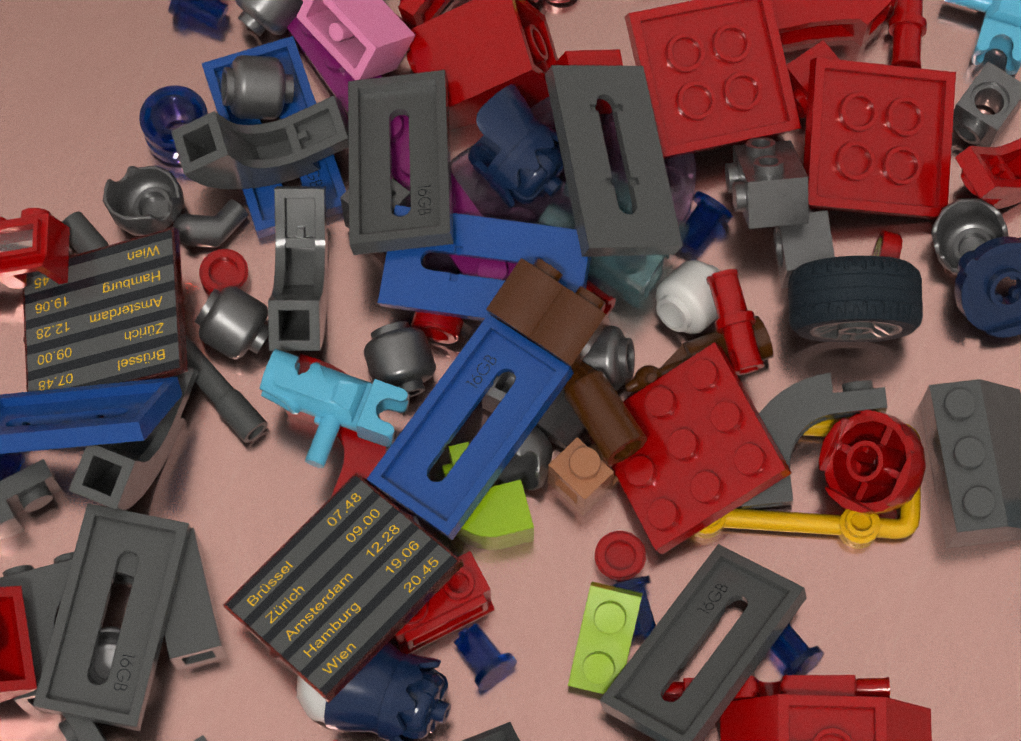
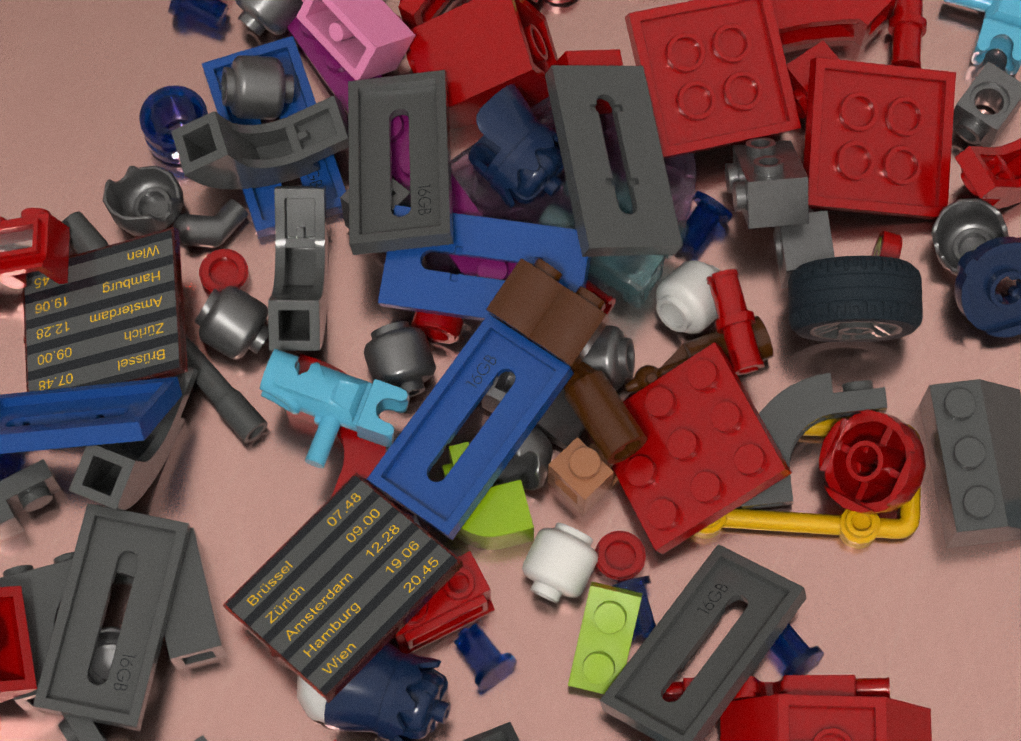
(560, 562): none -> white head

